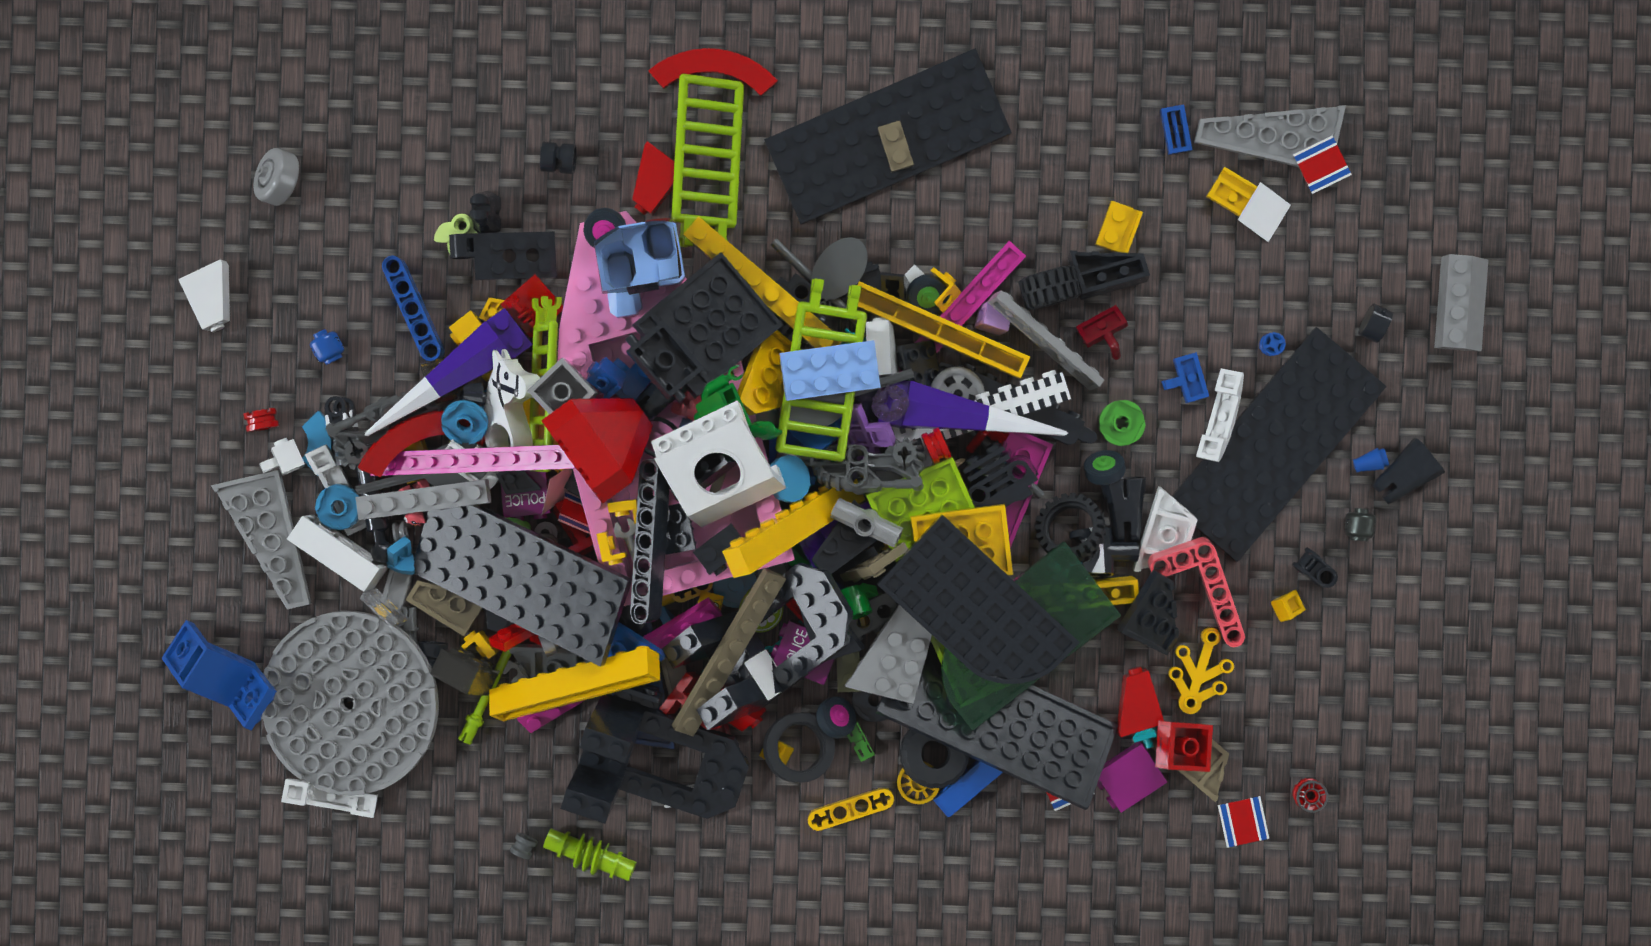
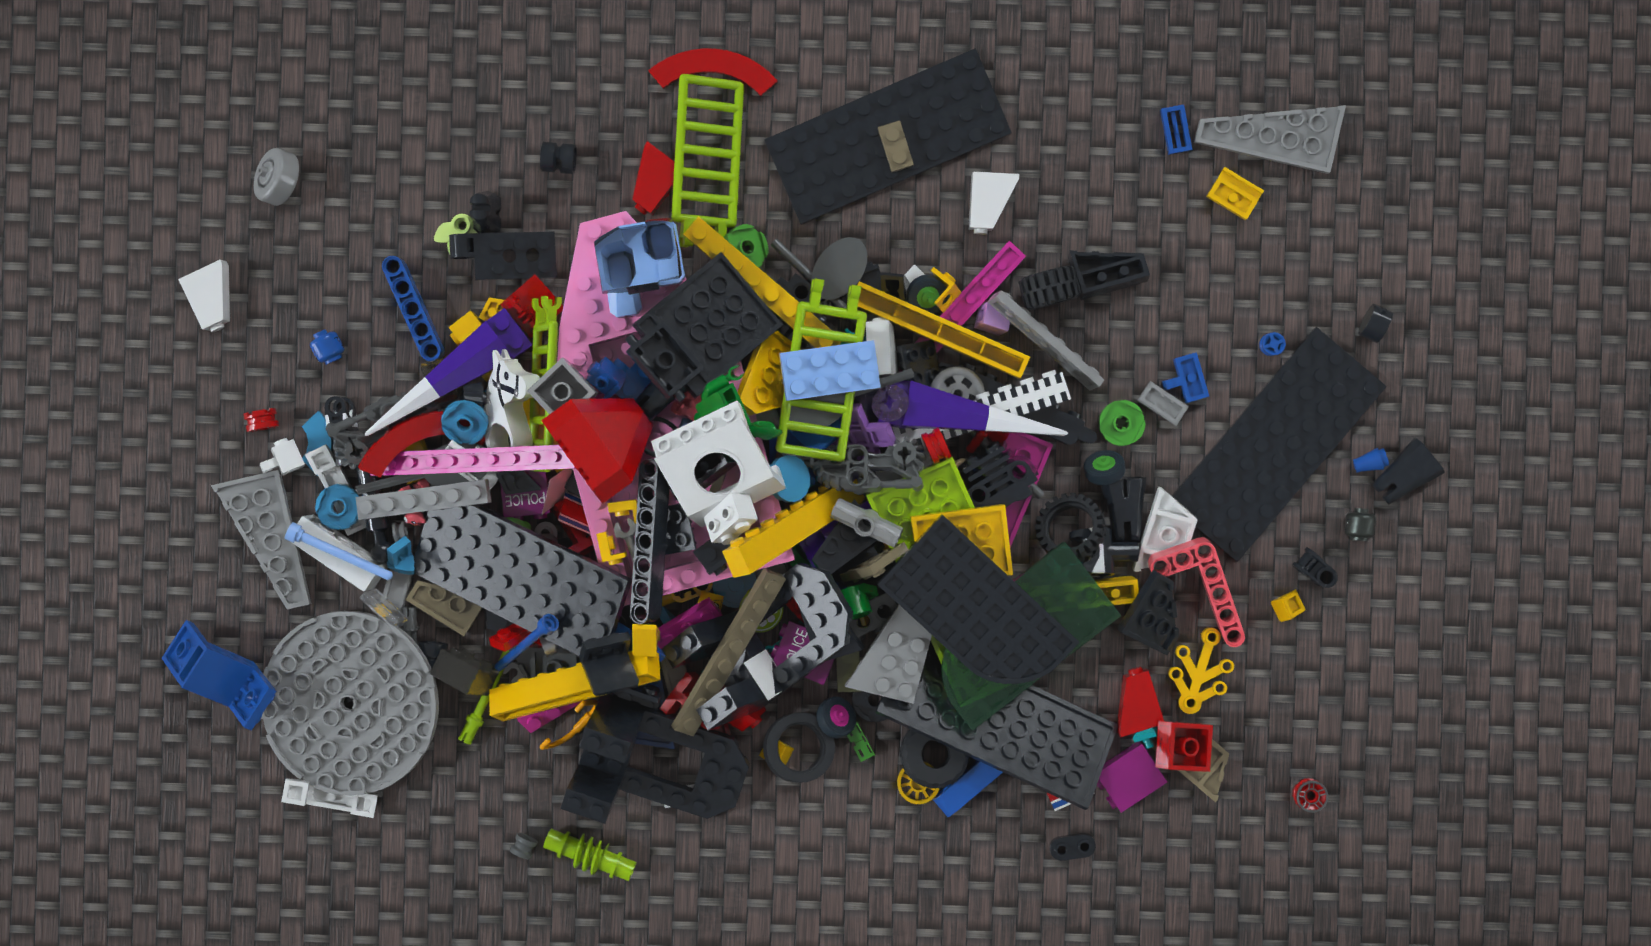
(297, 534): none -> light blue piece
(483, 644): yellow bracket -> none
(545, 626): none -> blue piece
(577, 728): none -> light orange piece
(601, 222): black wheel -> none
(608, 664): none -> black bracket
(645, 639): none -> yellow slope
(730, 518): none -> white brick
(751, 238): none -> bright green plate
(849, 805): yellow beam -> none
(988, 199): none -> white slope
(1072, 844): none -> black plate
(1103, 327): dark red plate -> none
(1118, 227): yellow plate -> none
(1162, 403): none -> light grey plate
(1223, 415): white slope -> none
(1243, 821): sticker -> none
(1264, 212): white sticker -> none
(1322, 164): sticker -> none
(1461, 303): light grey slope -> none

